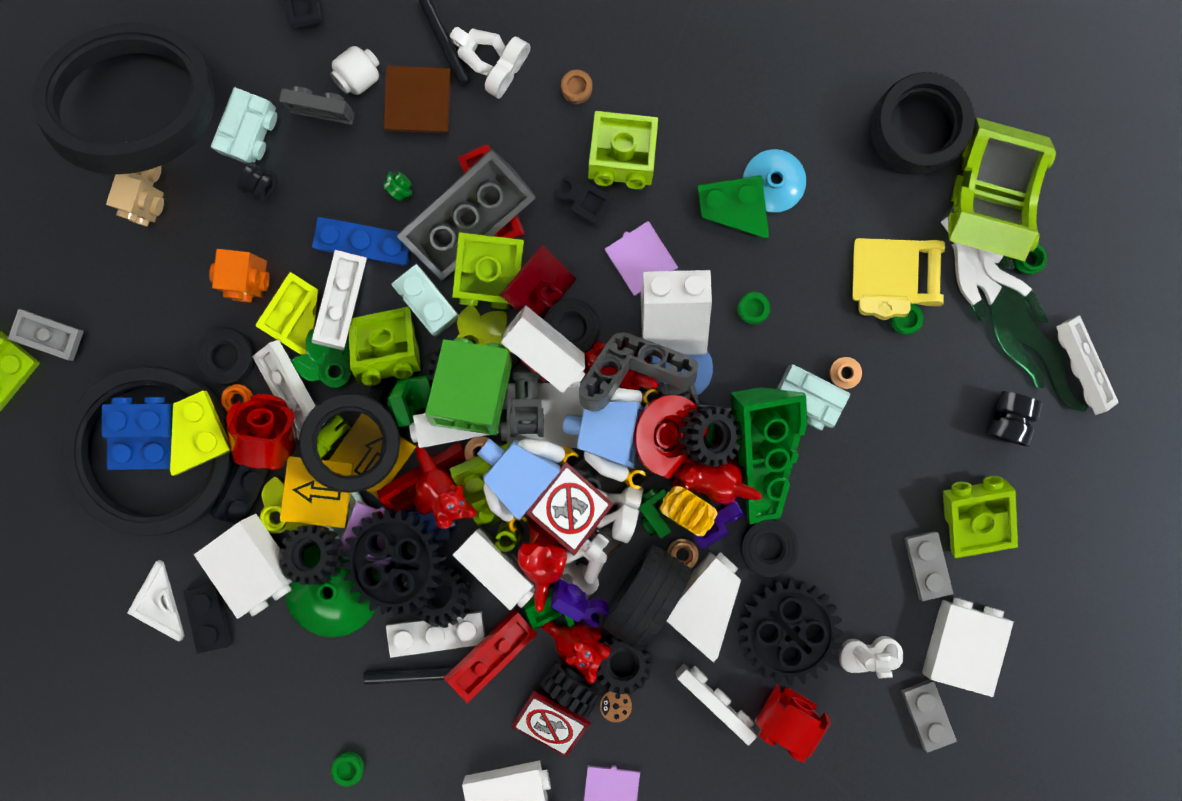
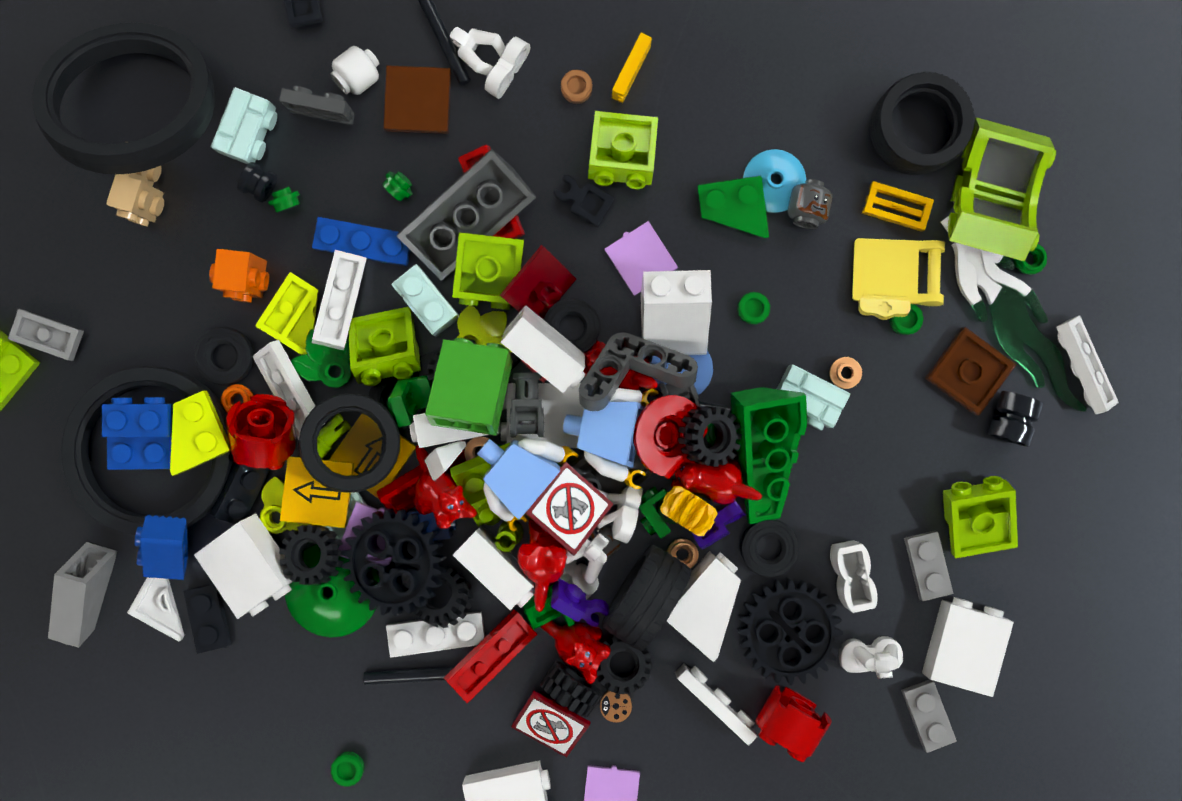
(79, 594): none -> light grey slope
(162, 547): none -> blue brick
(284, 199): none -> green plate
(442, 457): none -> white slope
(631, 68): none -> yellow tile
(810, 204): none -> dark grey head
(853, 583): none -> white brick
(900, 194): none -> yellow tile
(970, 371): none -> reddish brown tile

